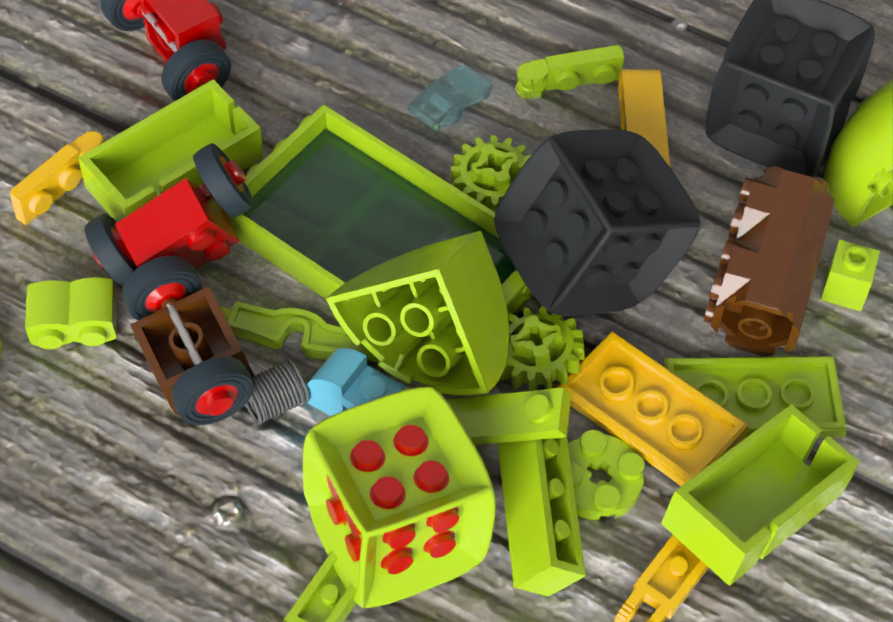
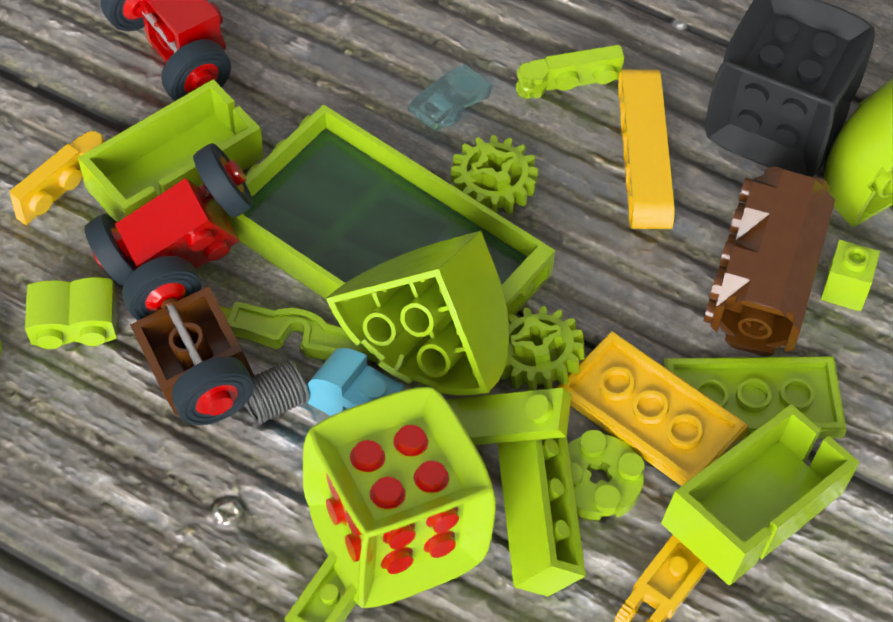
(595, 221): black piece -> none

